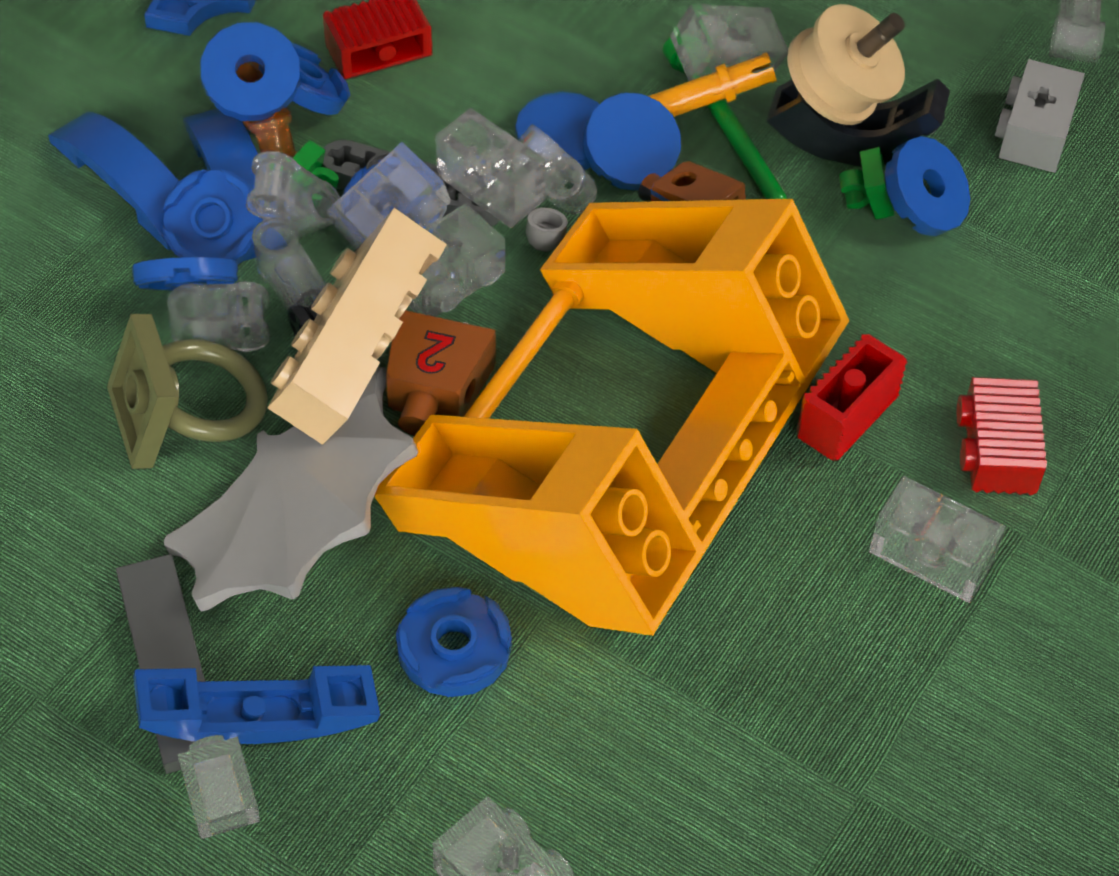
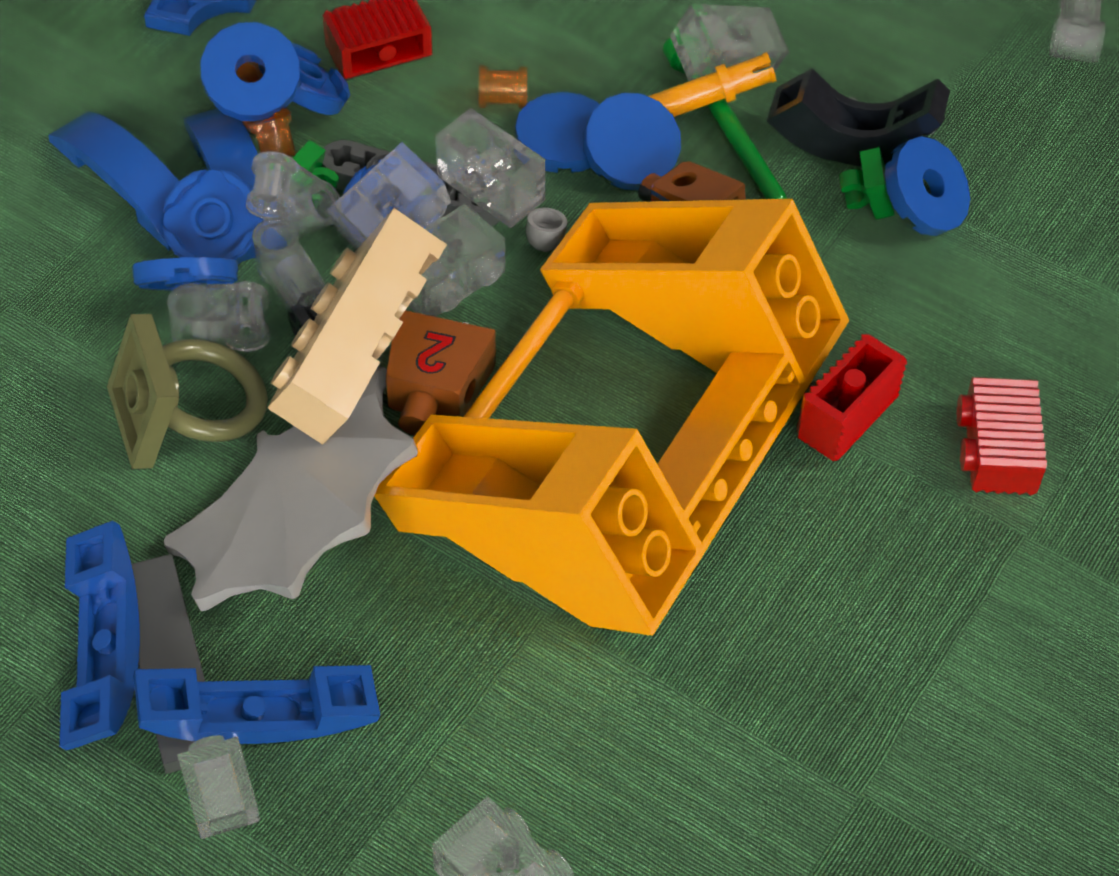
(108, 635): none -> blue slope
(459, 670): blue tile -> none
(502, 86): none -> clear orange bush
(558, 171): clear piece -> none
(847, 63): tan wheel -> none
(936, 539): clear brick -> none
(1040, 115): light grey brick -> none

